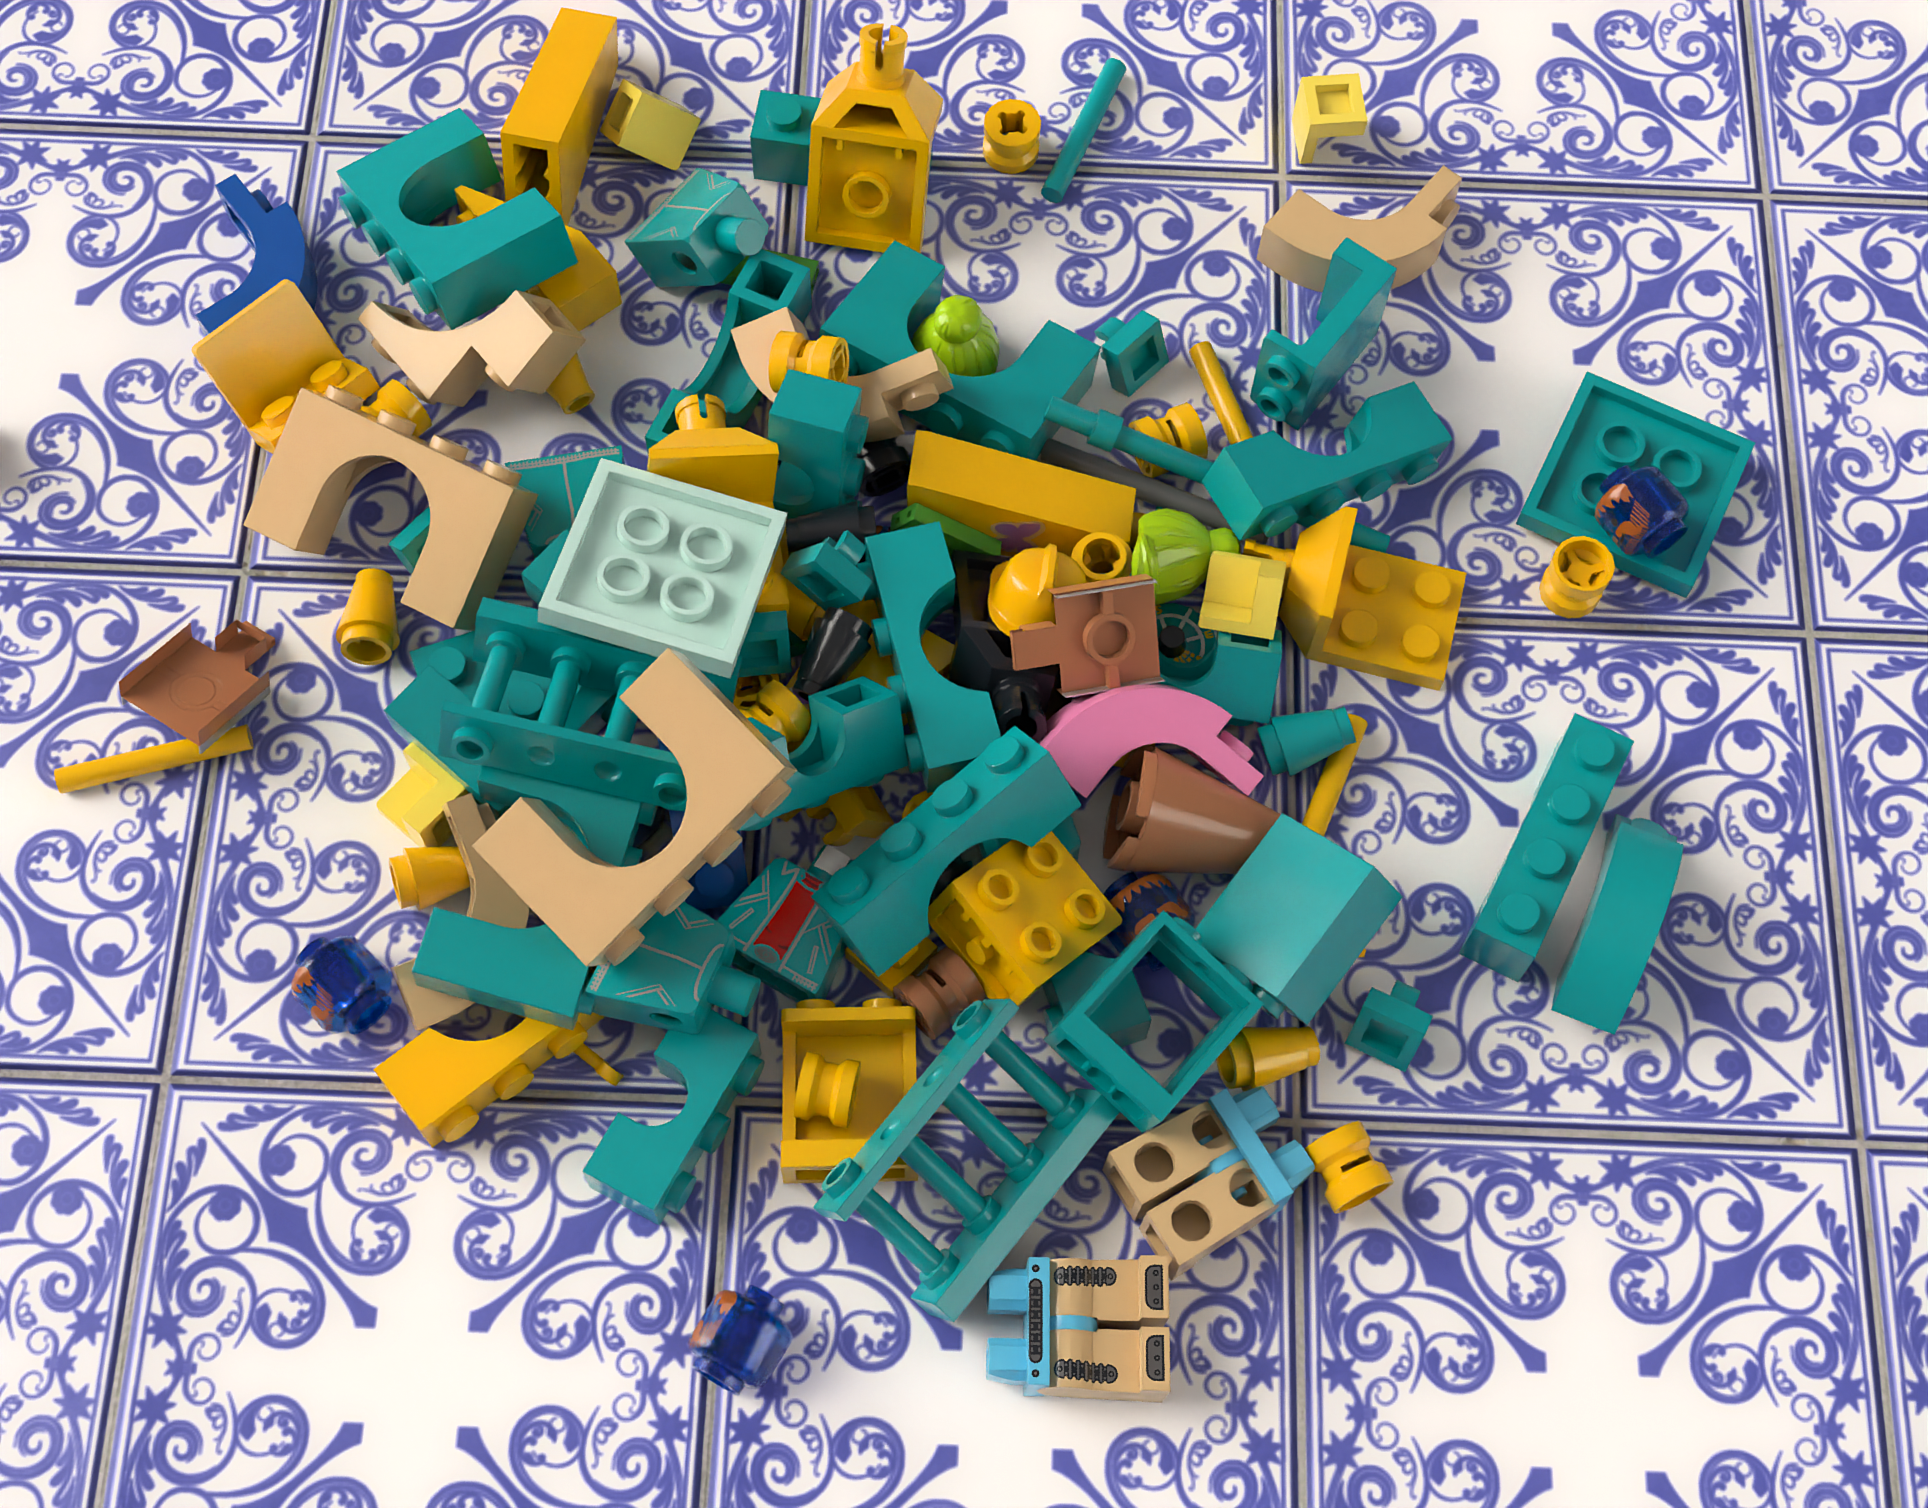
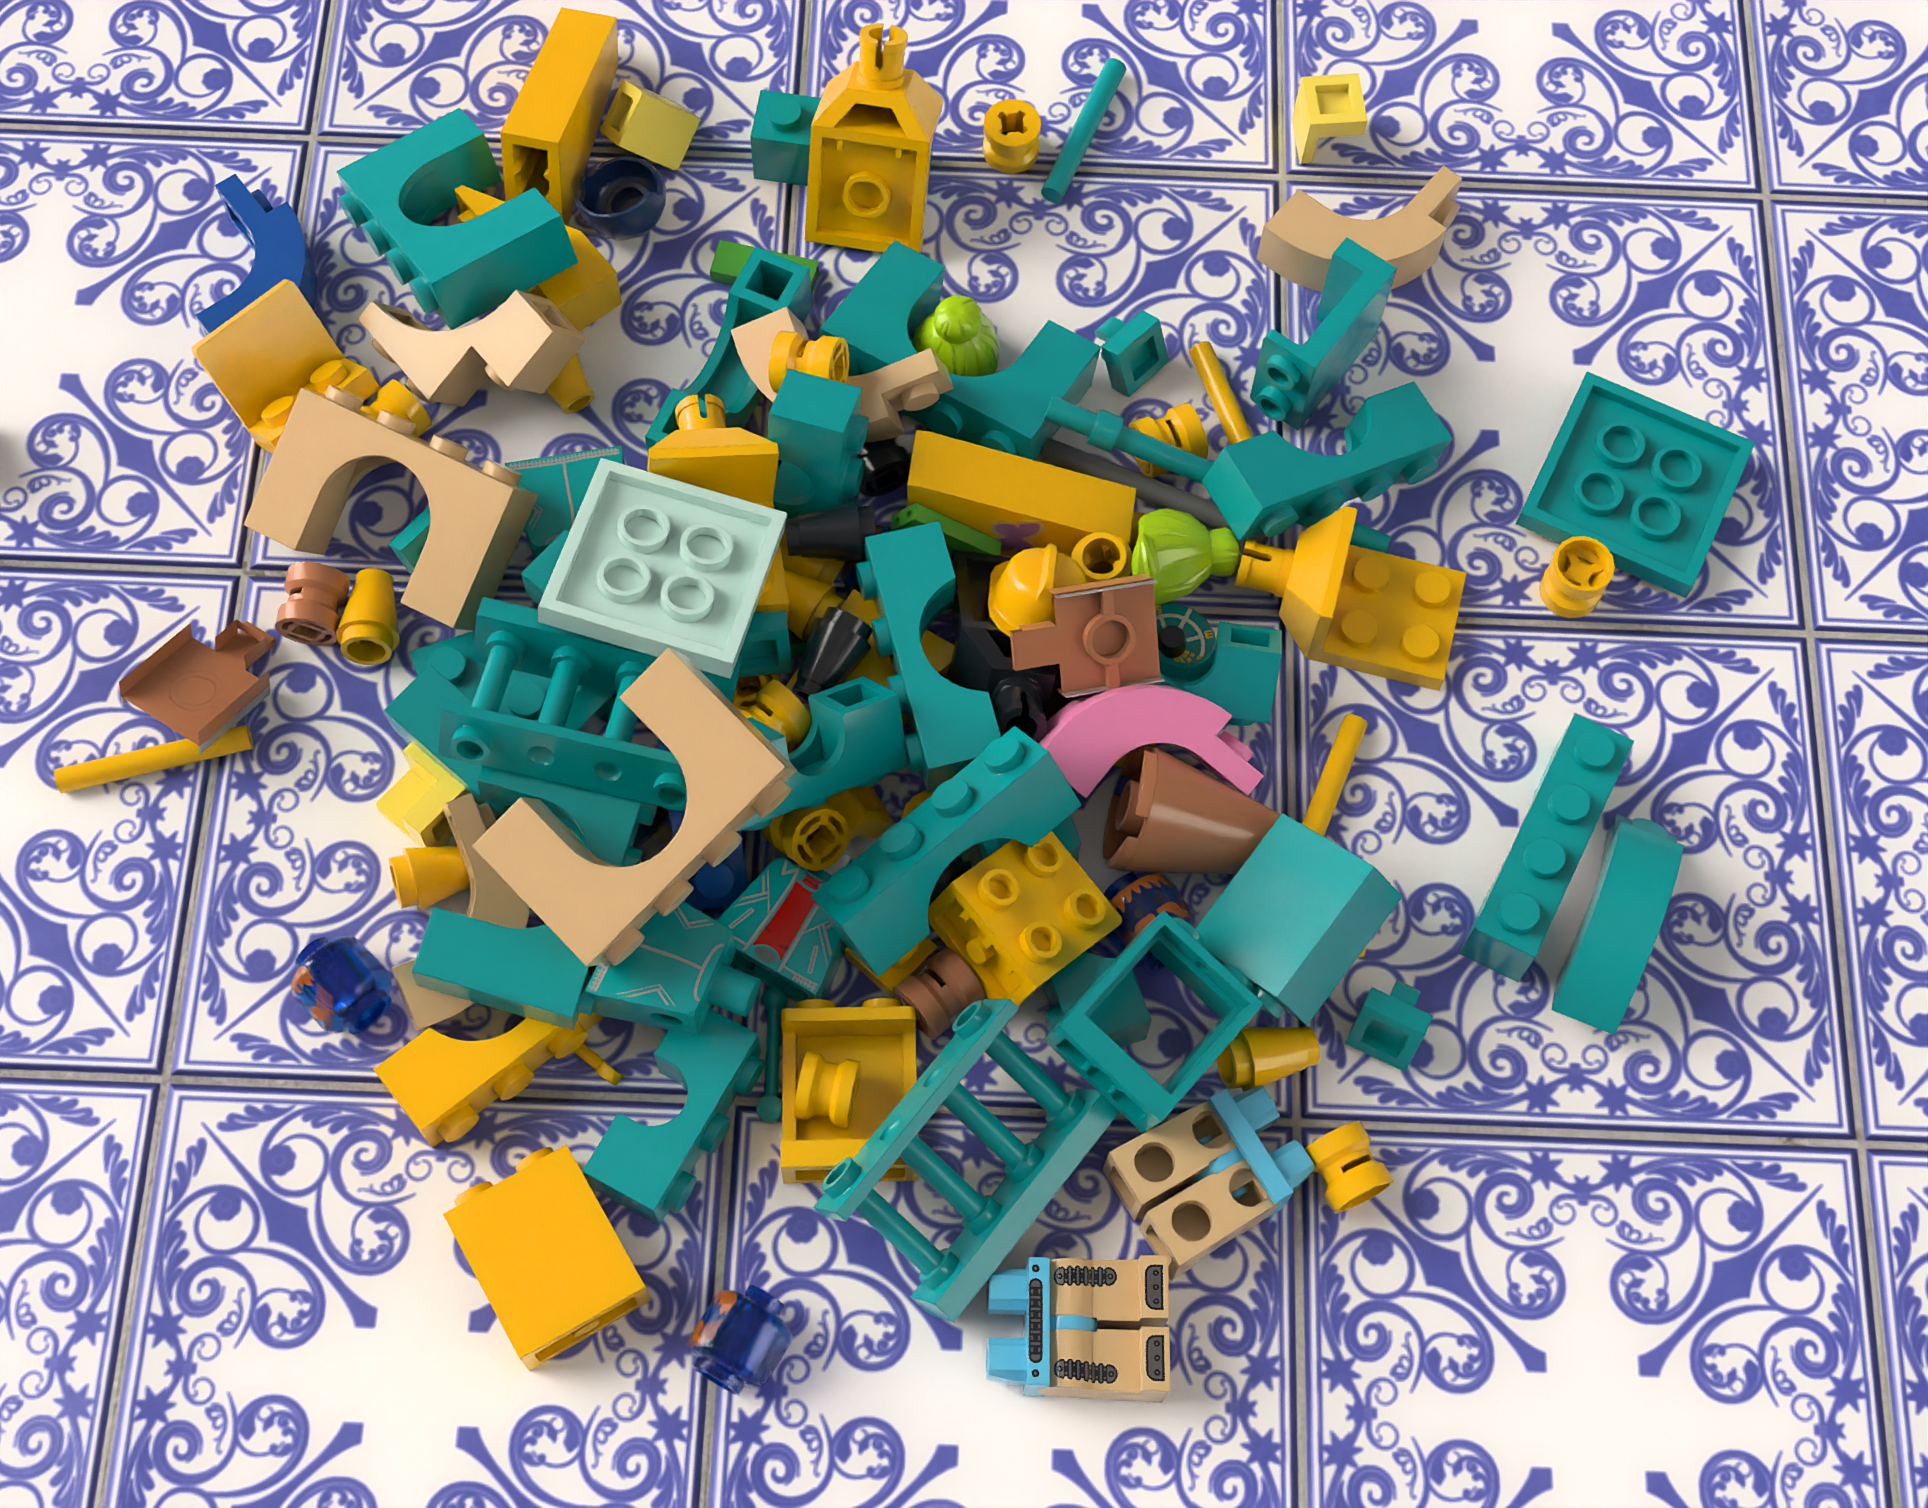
(312, 603): none -> nougat wheel
(546, 1255): none -> yellow panel
(622, 198): none -> dark blue hair
(699, 232): teal torso -> none
(770, 1106): none -> teal hinge
(810, 836): none -> yellow wheel
(829, 571): teal tile -> none
(1242, 594): light yellow panel -> none
(1304, 738): teal cone -> none
(1642, 510): clear blue head -> none

